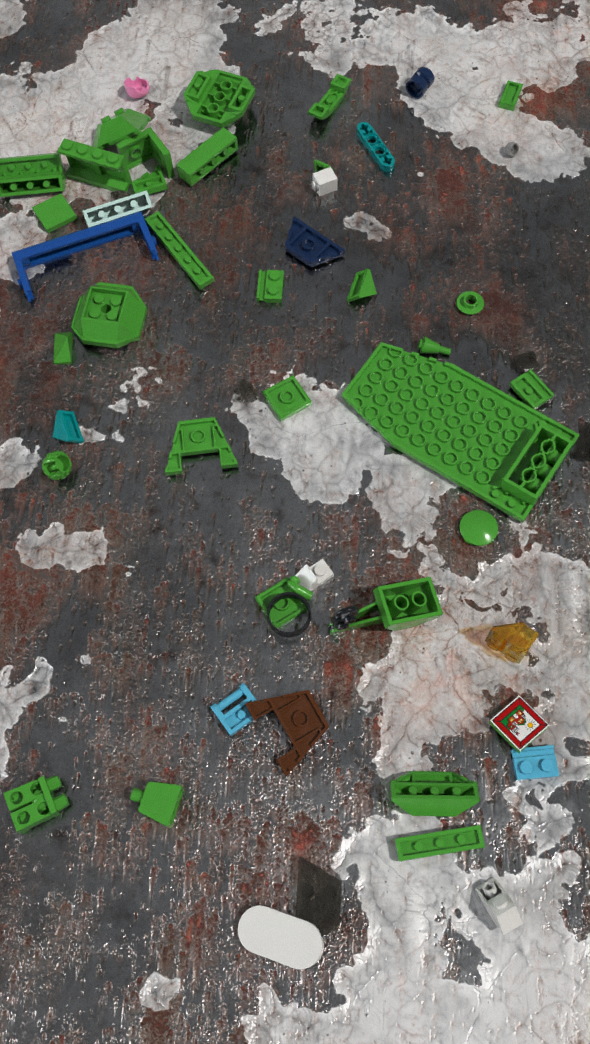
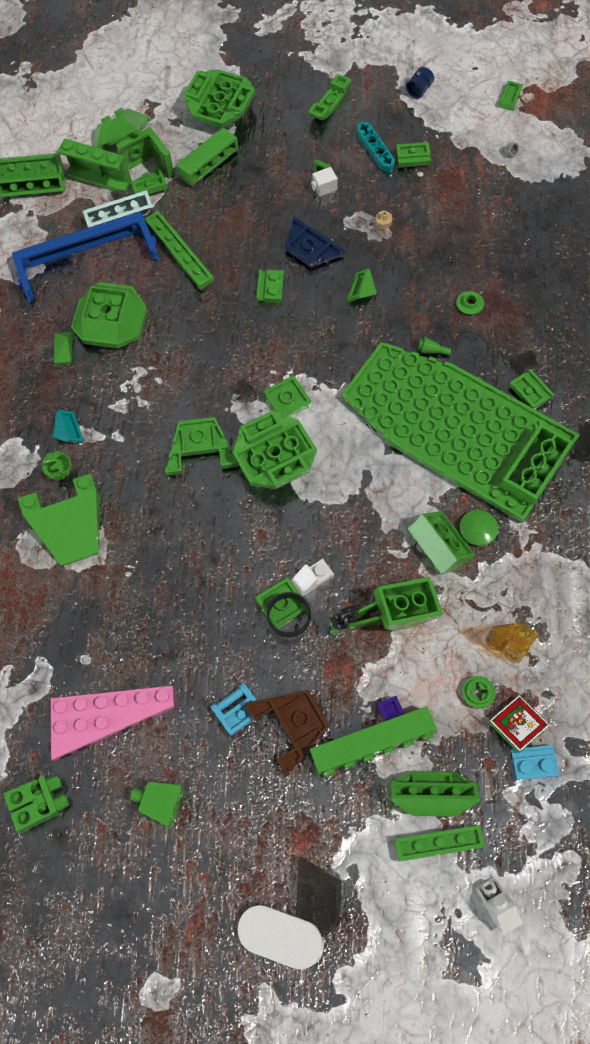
(54, 213): bright green tile -> none
(68, 526): none -> bright green wedge
(93, 717): none -> bright pink wing
(136, 88): bright pink hair -> none
(271, 435): none -> bright green piece
(294, 585): bright green arm -> none
(373, 741): none -> bright green brick
(383, 220): none -> tan tile
(390, 708): none -> dark purple plate
(413, 154): none -> bright green plate
(441, 541): none -> bright green slope
(483, 685): none -> bright green gear

